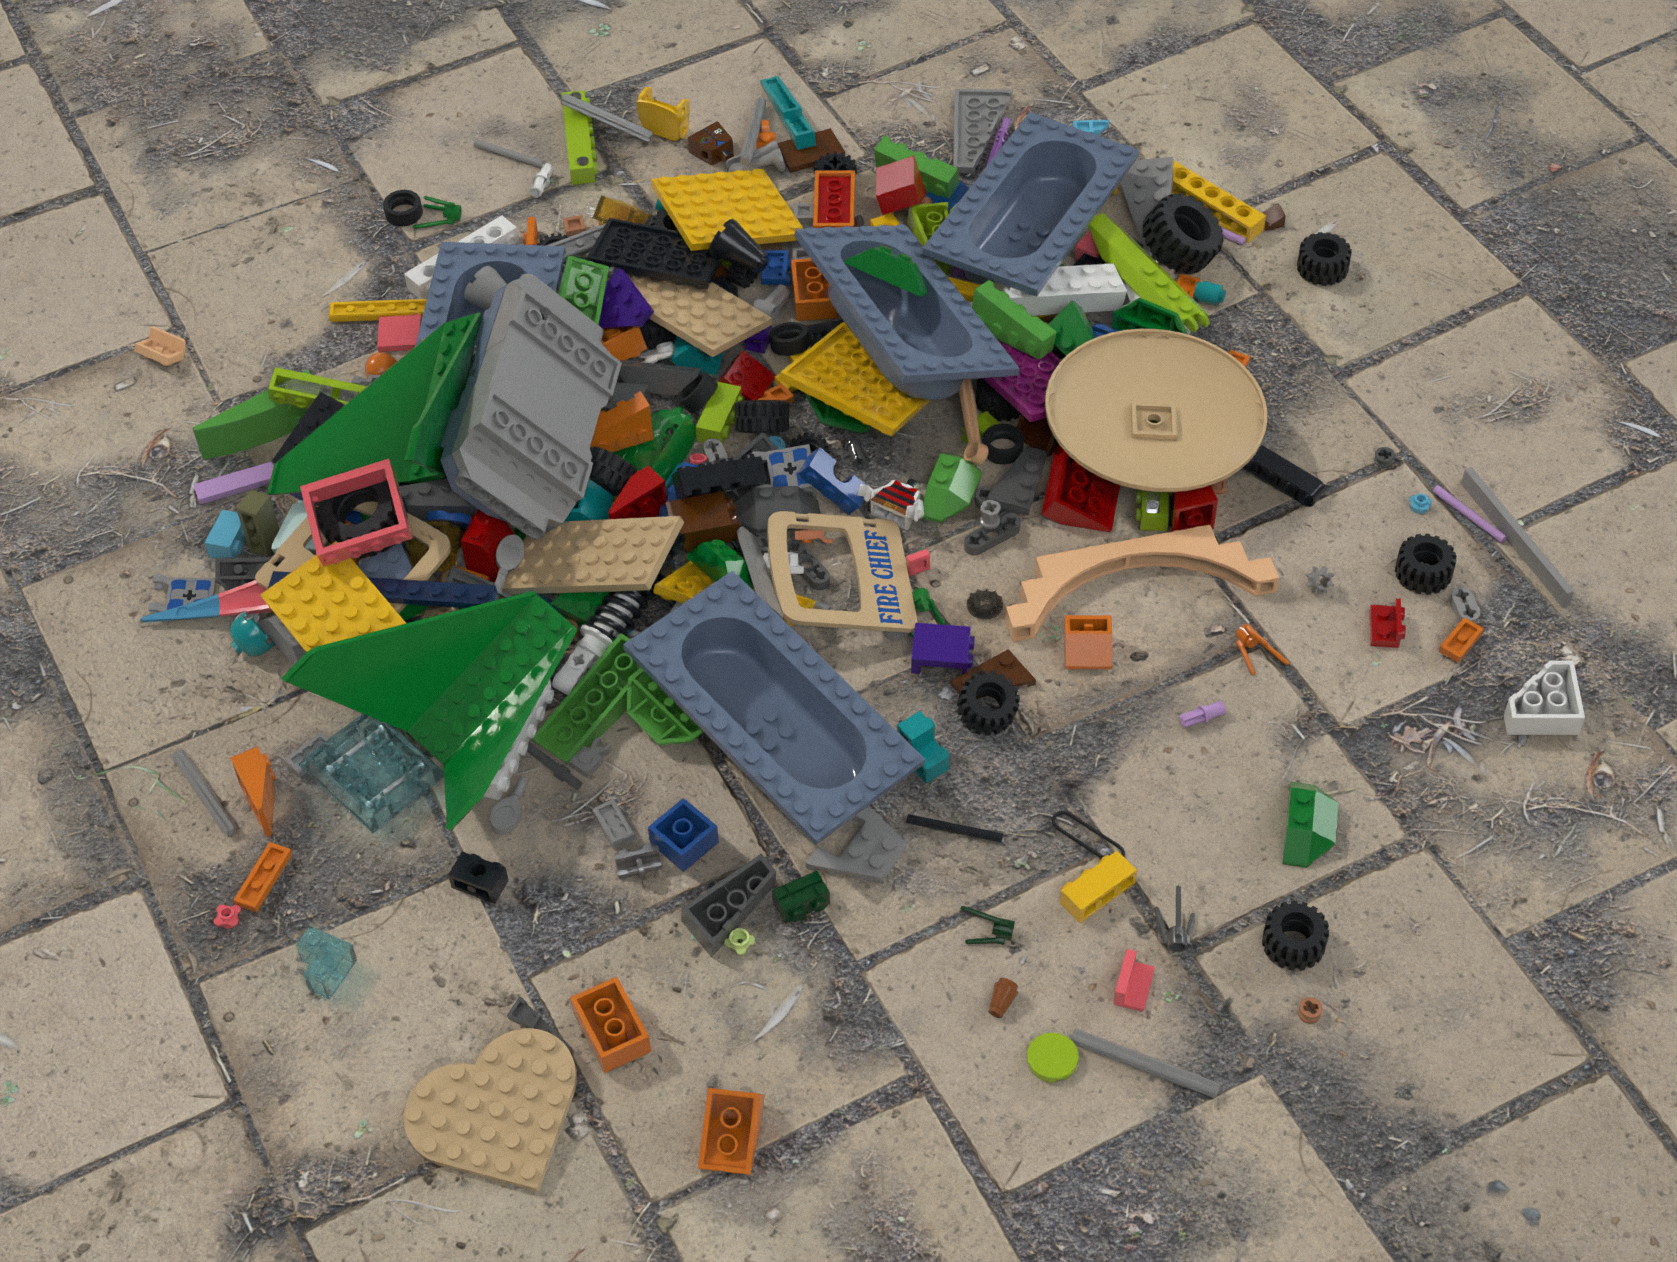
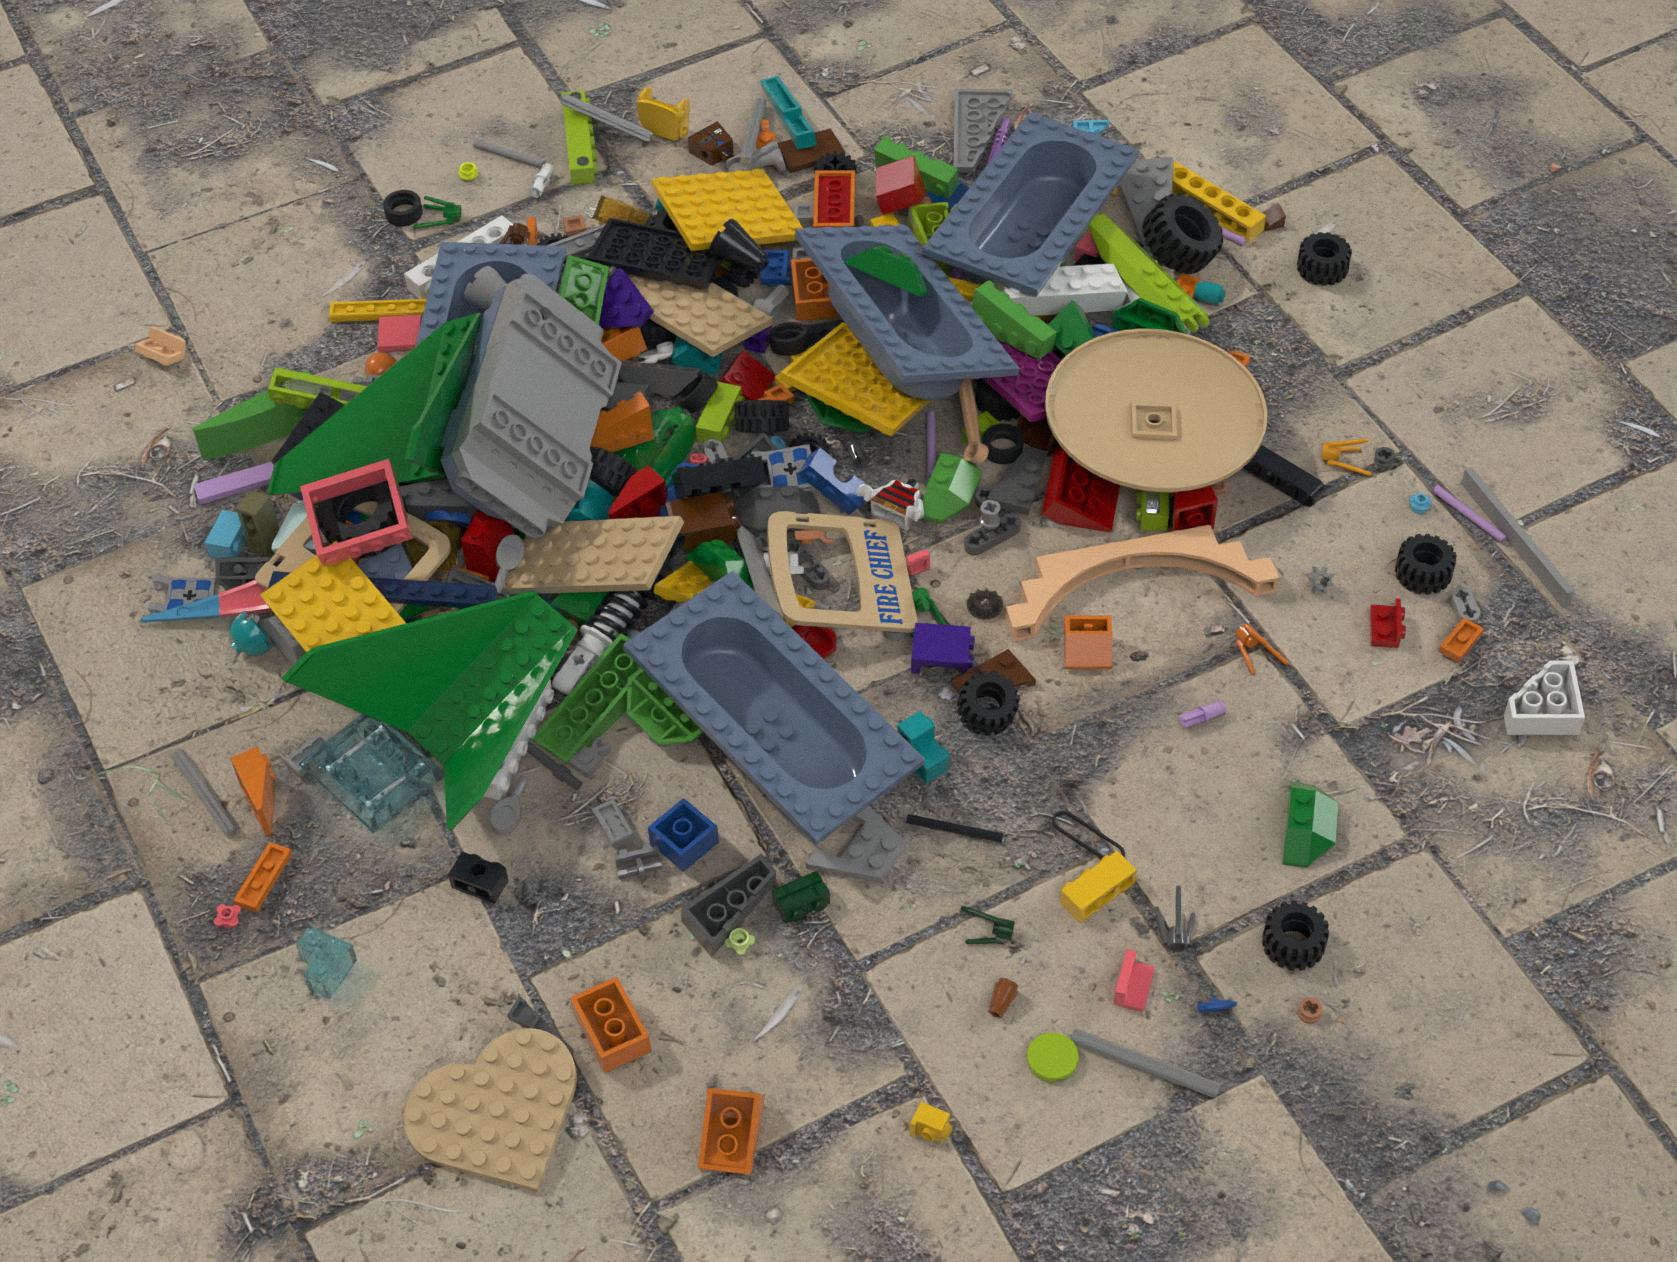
(468, 171): none -> neon yellow plate
(518, 234): none -> reddish brown plant
(818, 638): none -> red bracket
(930, 1123): none -> yellow brick
(931, 443): none -> lavender bar
(1215, 1005): none -> blue helmet
(1332, 451): none -> light orange plant

